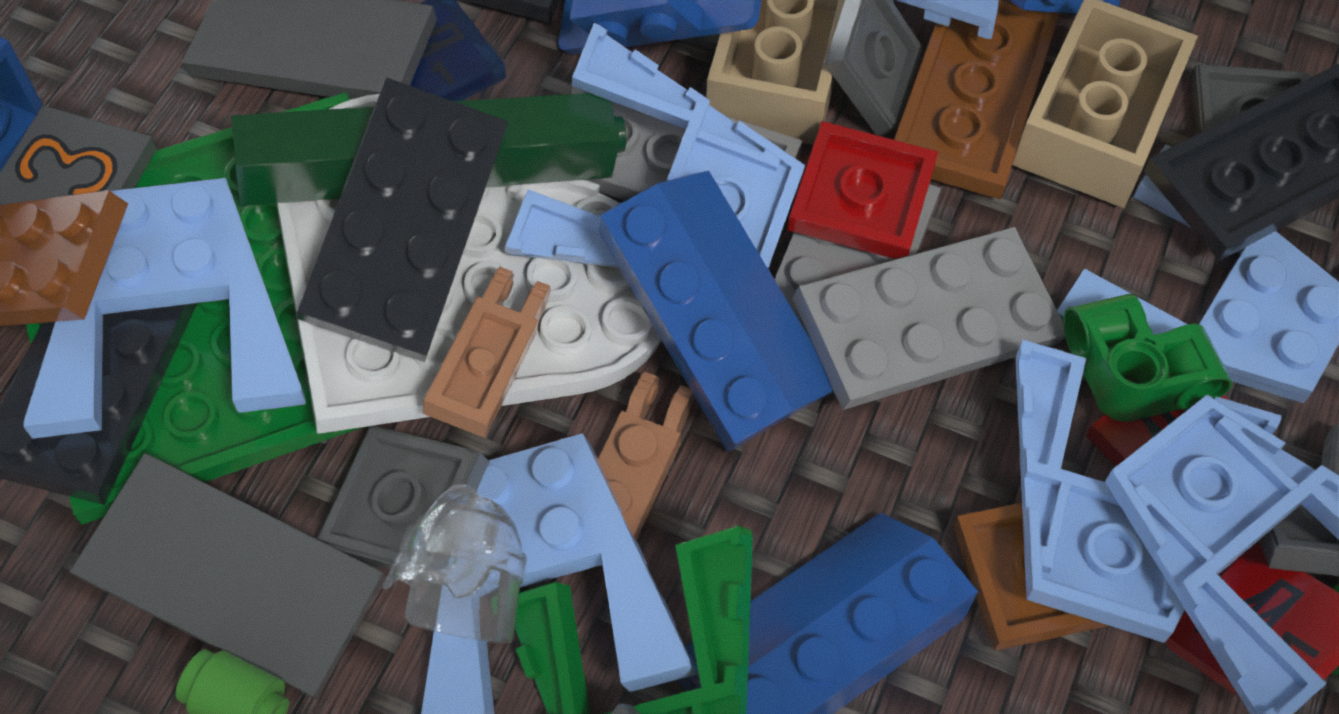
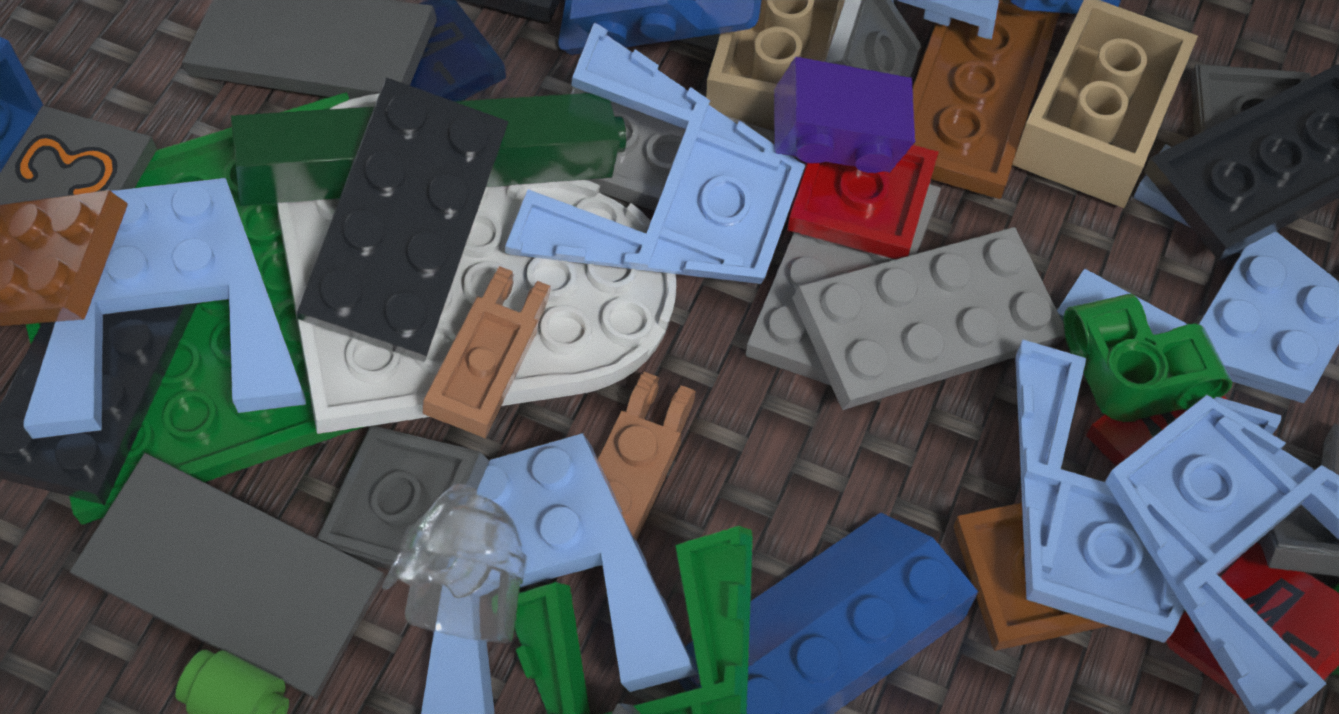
(715, 306): blue slope -> none
(843, 115): none -> dark purple brick

